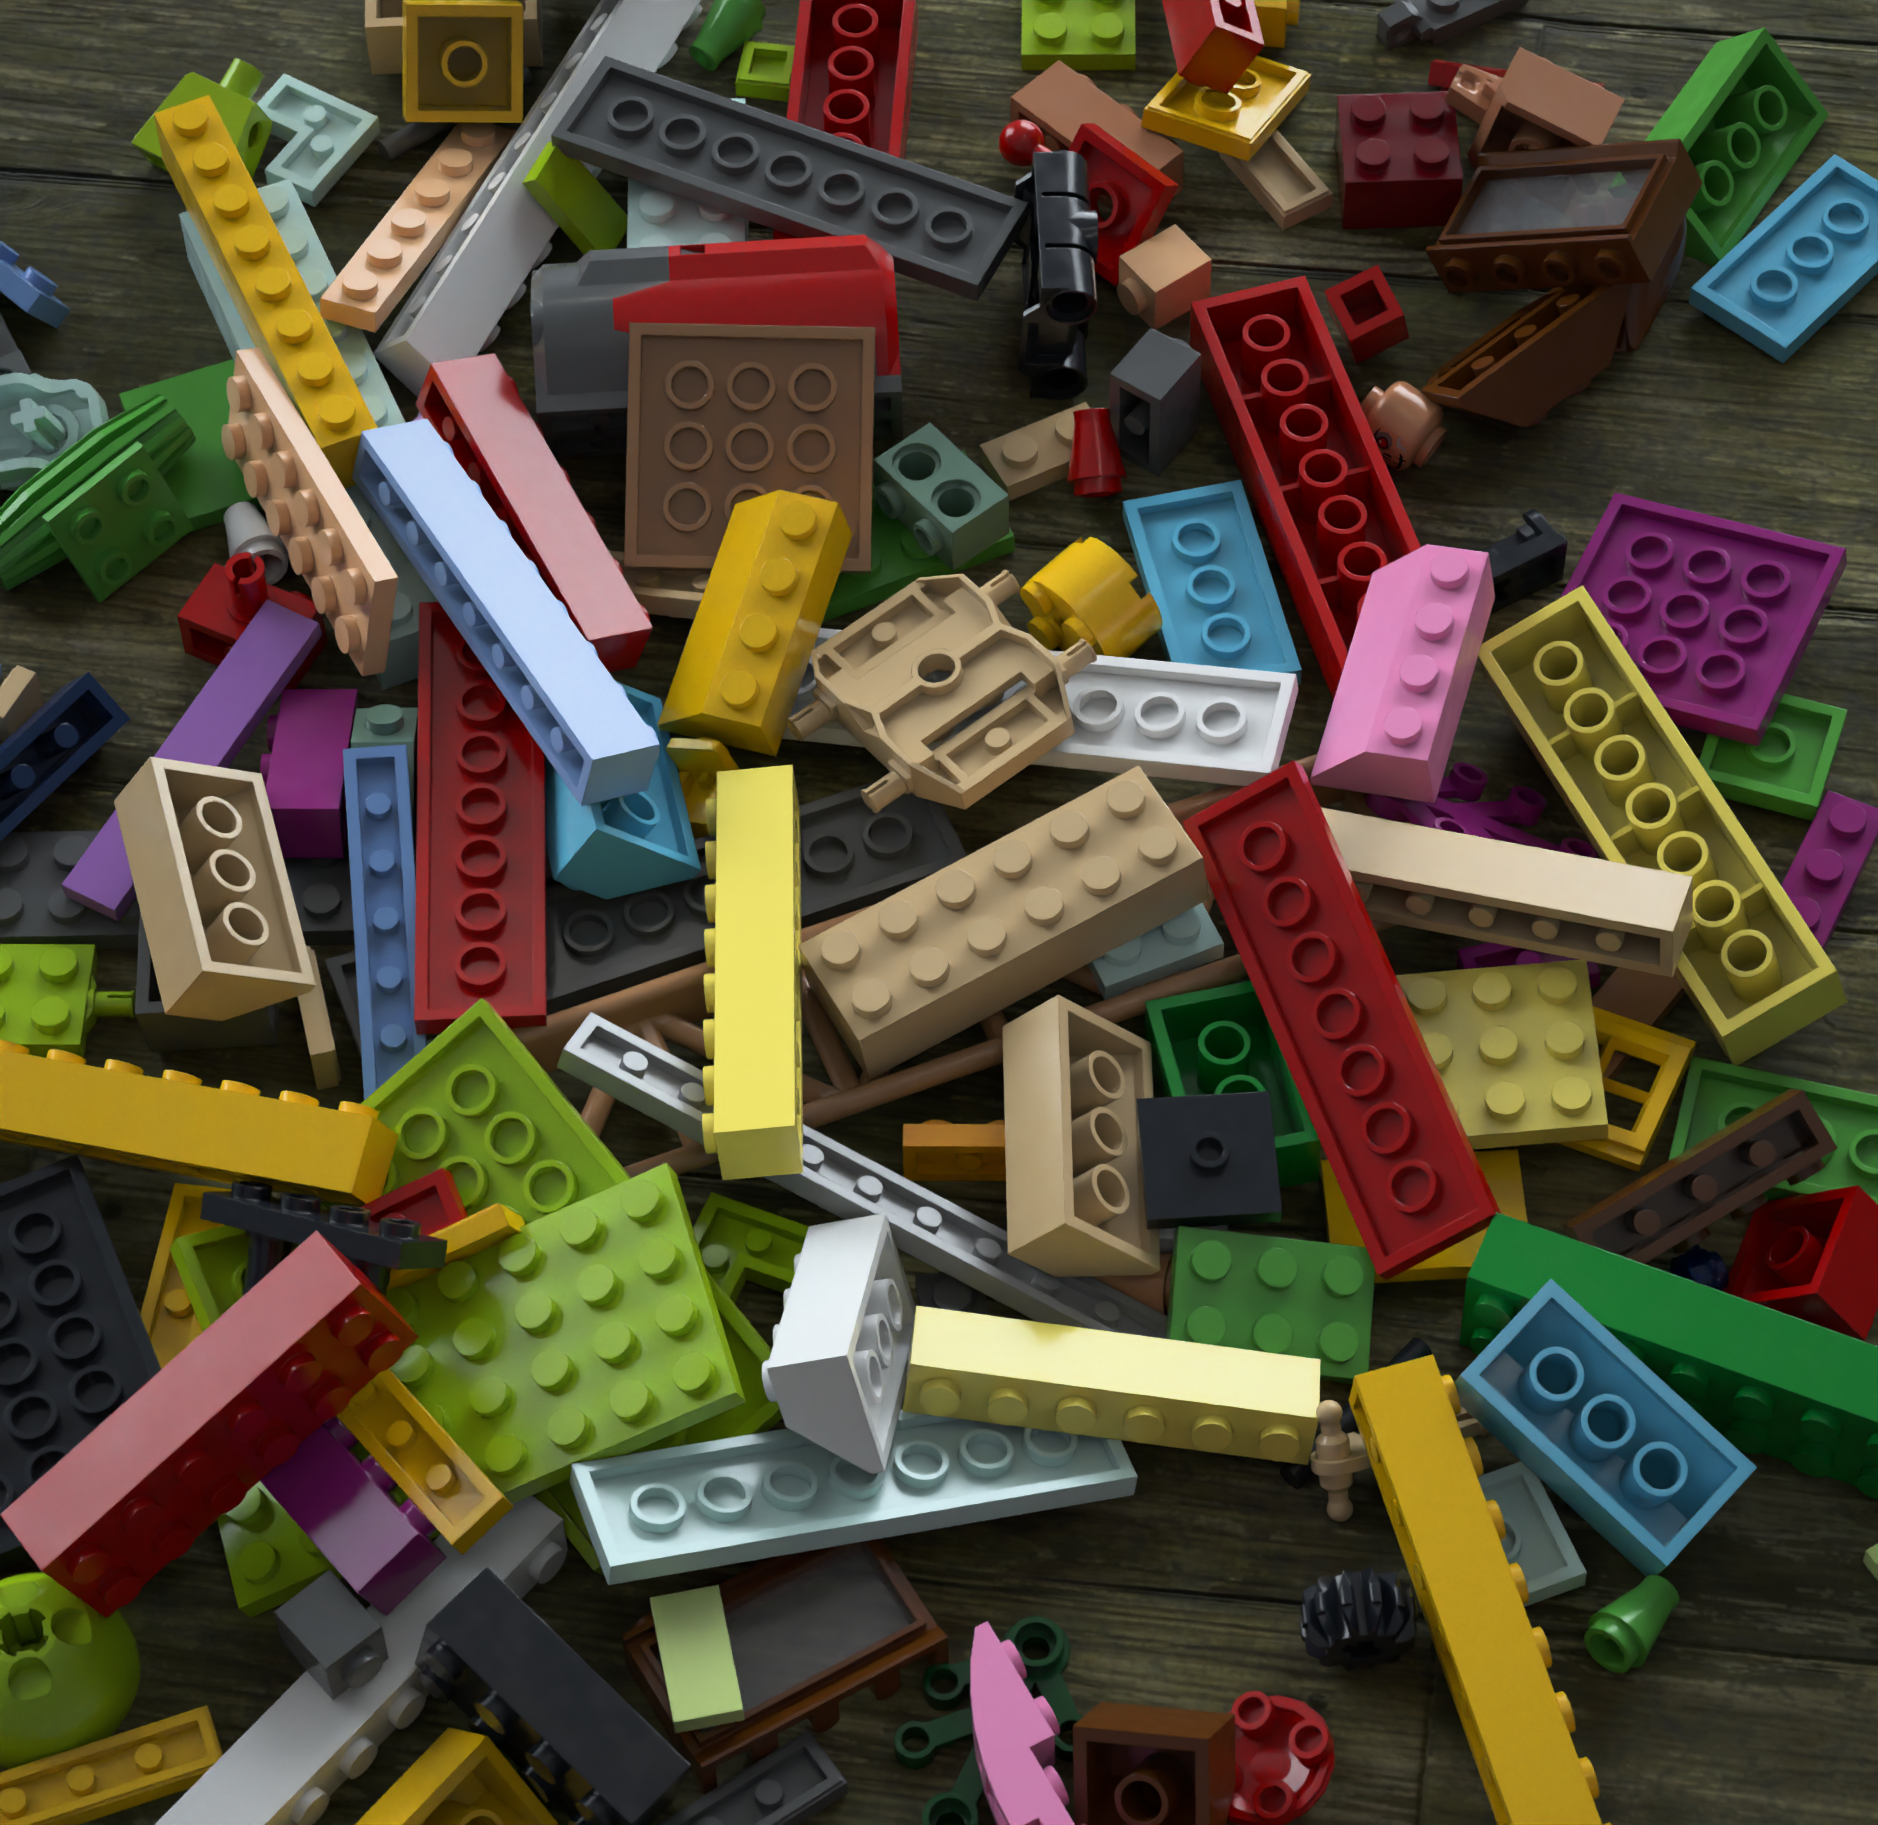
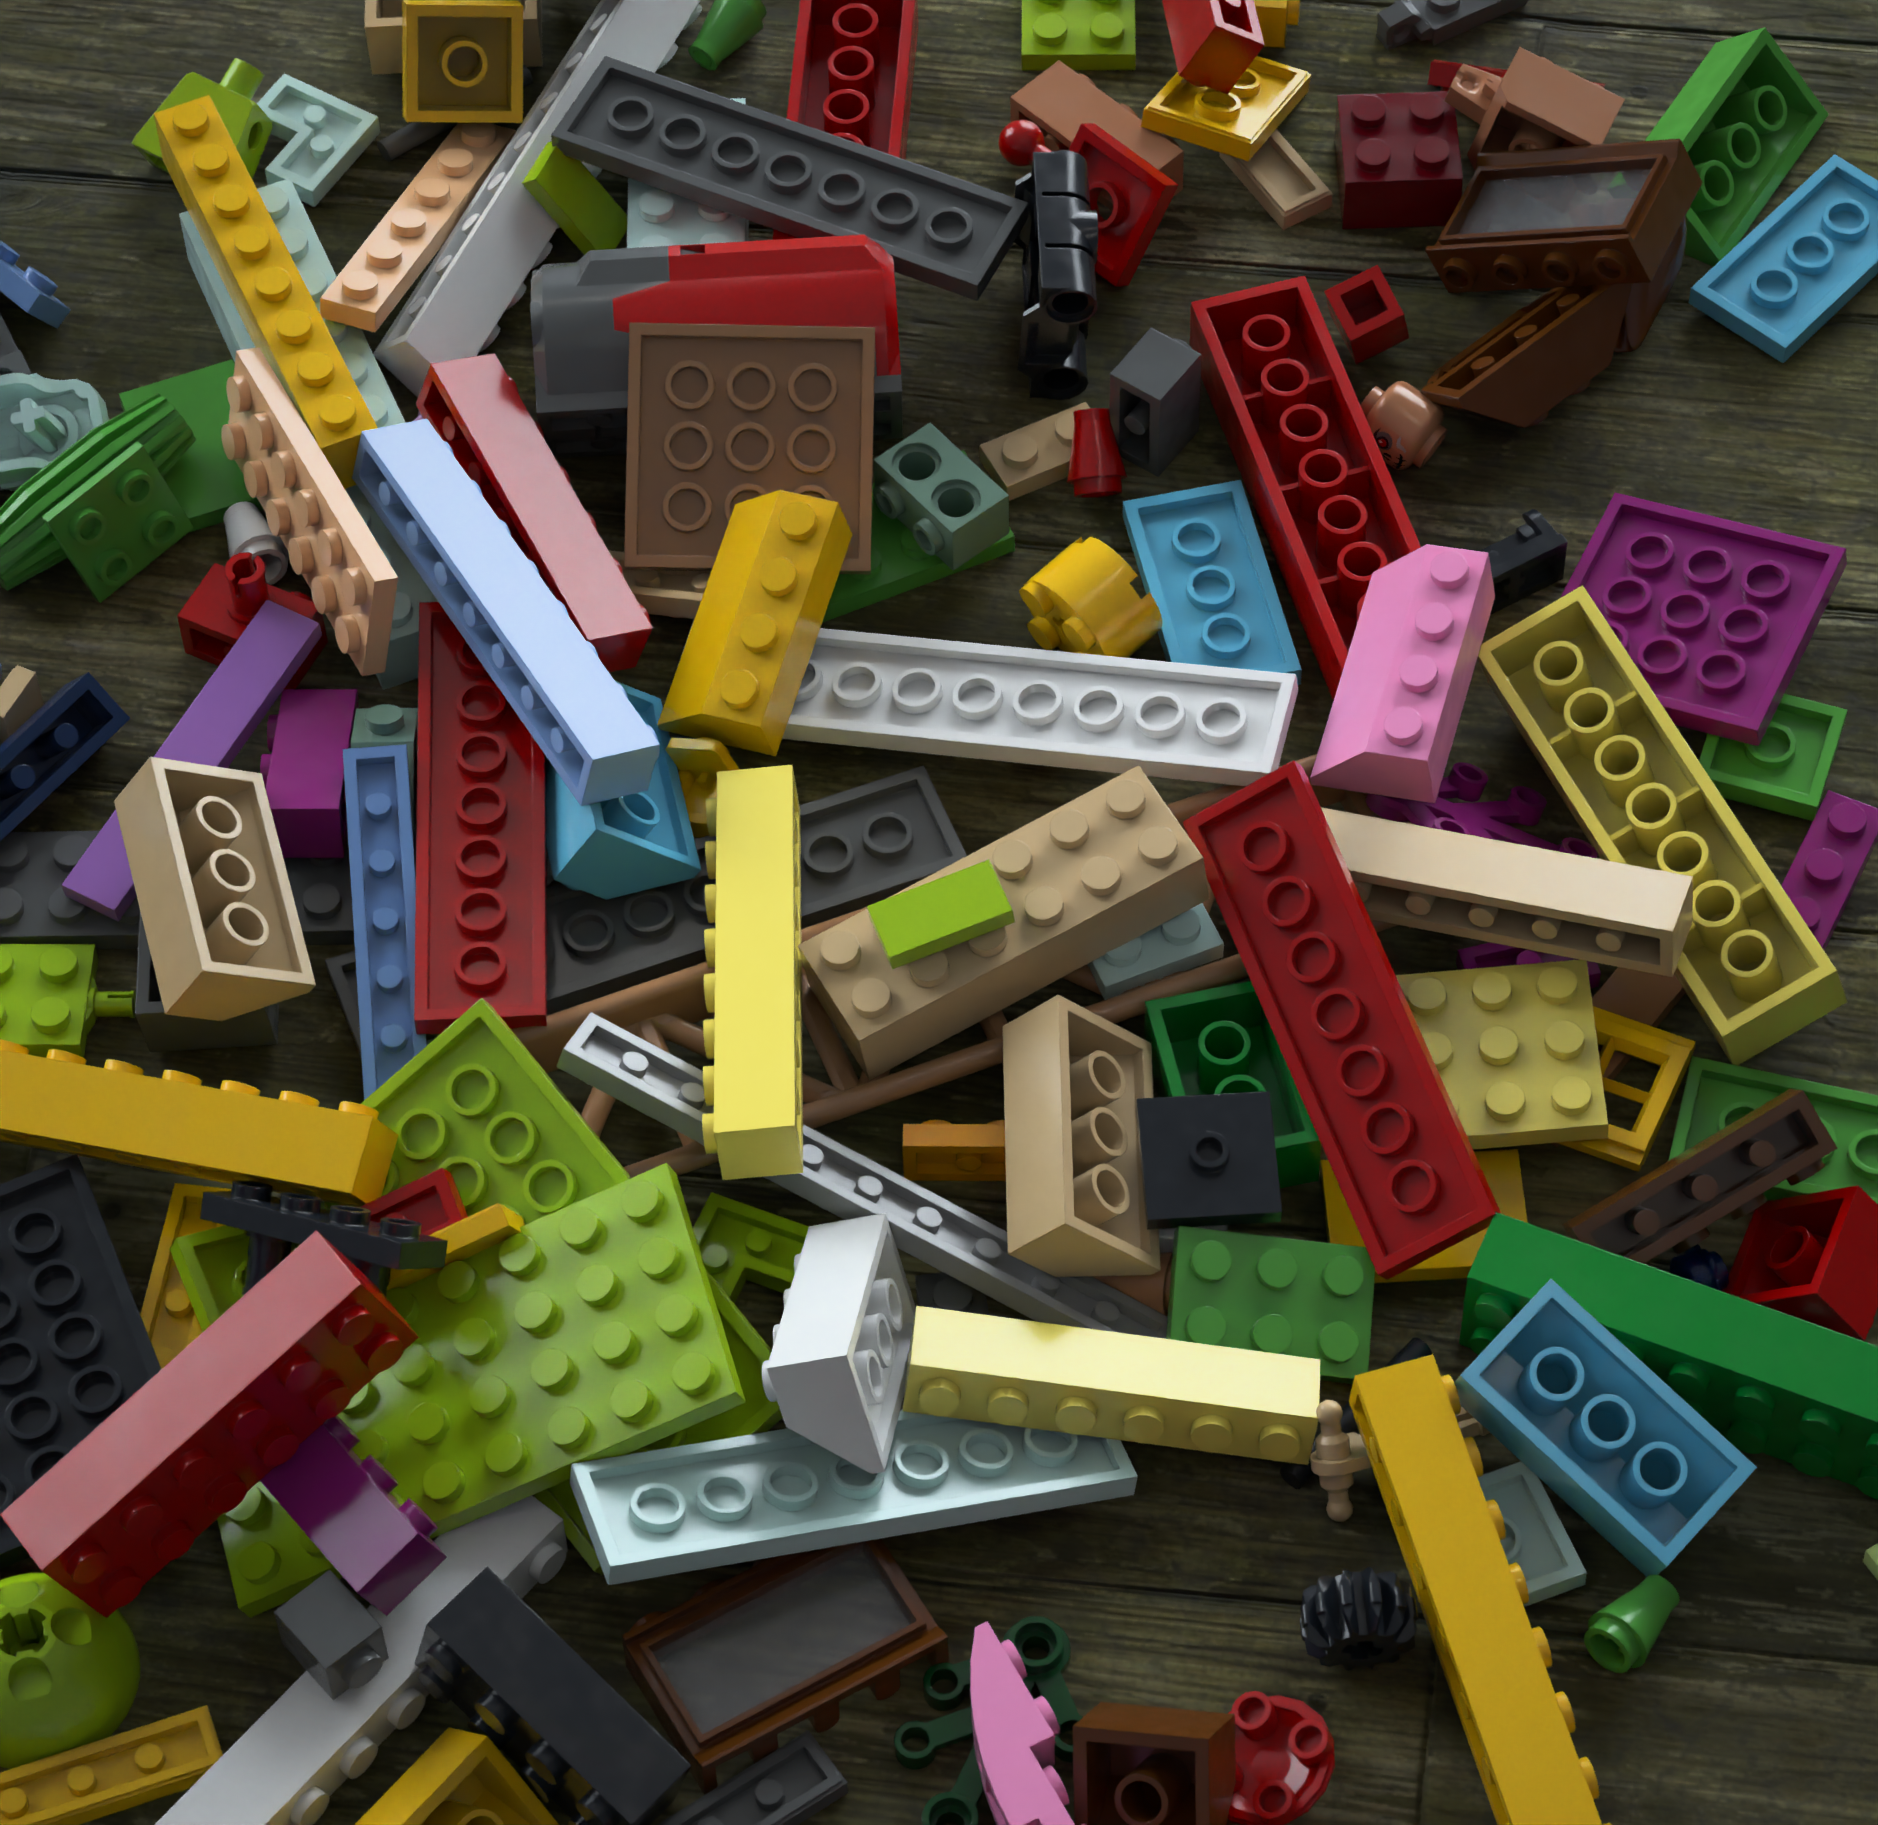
(319, 1032): tan tile -> none
(424, 1461): yellow plate -> none
(697, 1659): yellowish green tile -> none
(765, 71): lime tile -> none
(876, 690): tan piece -> none
(940, 914): none -> lime tile
(1163, 277): light nougat brick -> none

